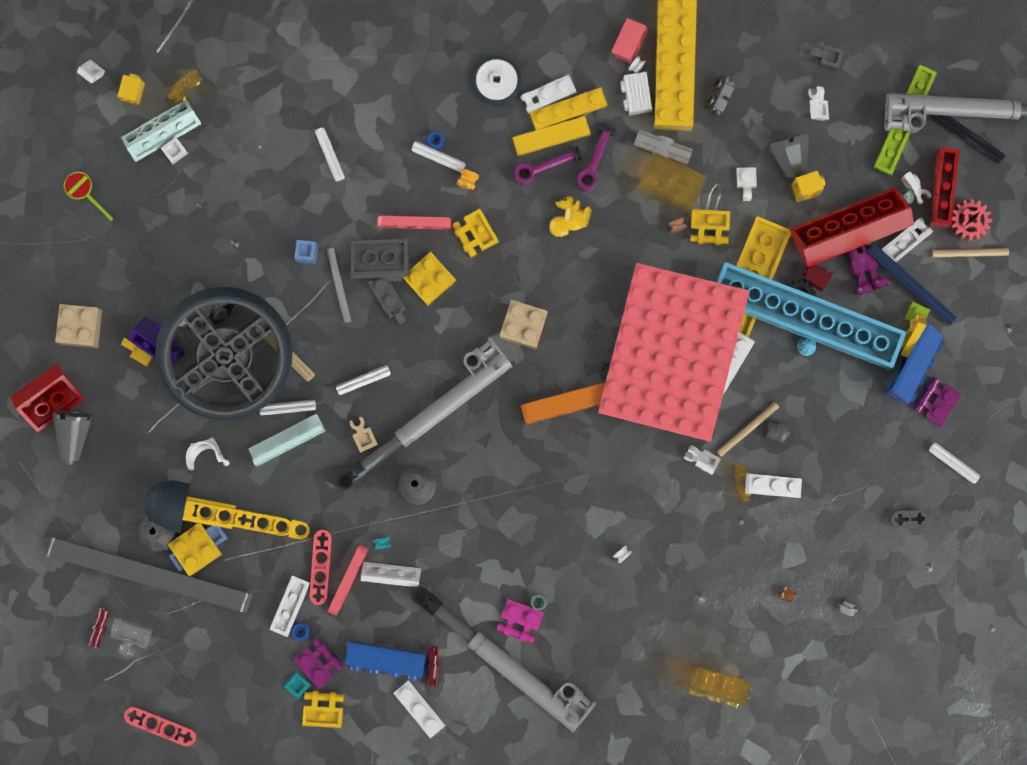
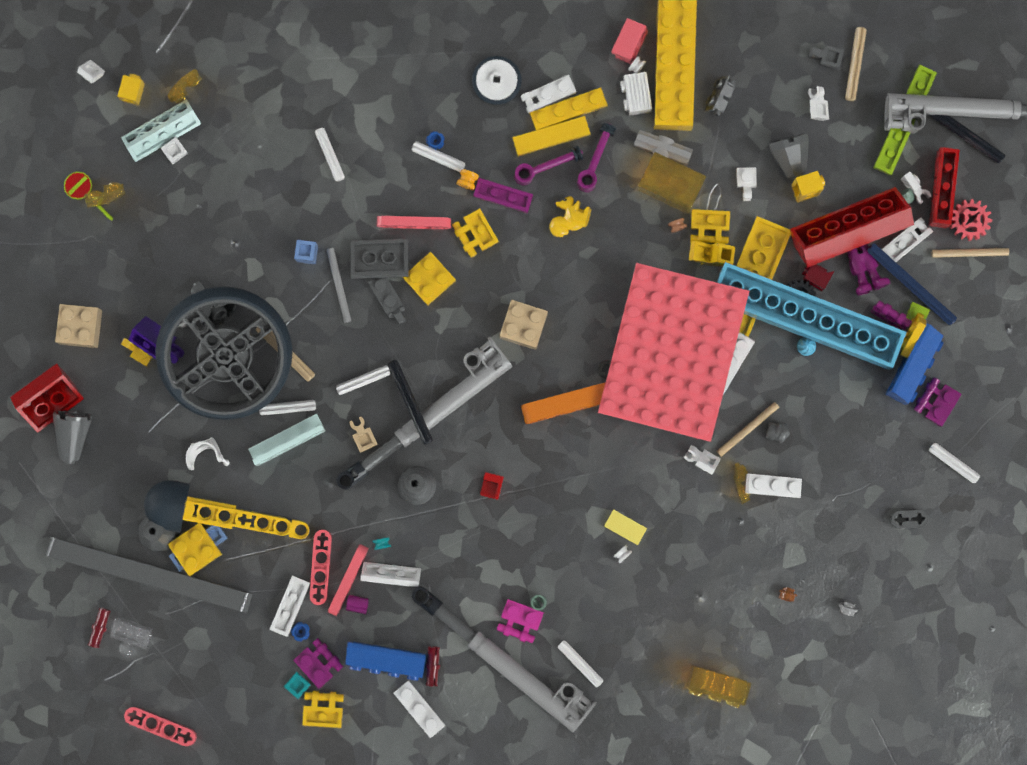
(111, 193): none -> clear yellow slope
(357, 604): none -> magenta piece
(410, 402): none -> black axle
(491, 486): none -> red panel
(503, 195): none -> magenta plate
(580, 663): none -> white axle
(625, 527): none -> light yellow tile
(711, 254): none -> yellow brick
(855, 64): none -> tan axle
(890, 315): none -> magenta plate

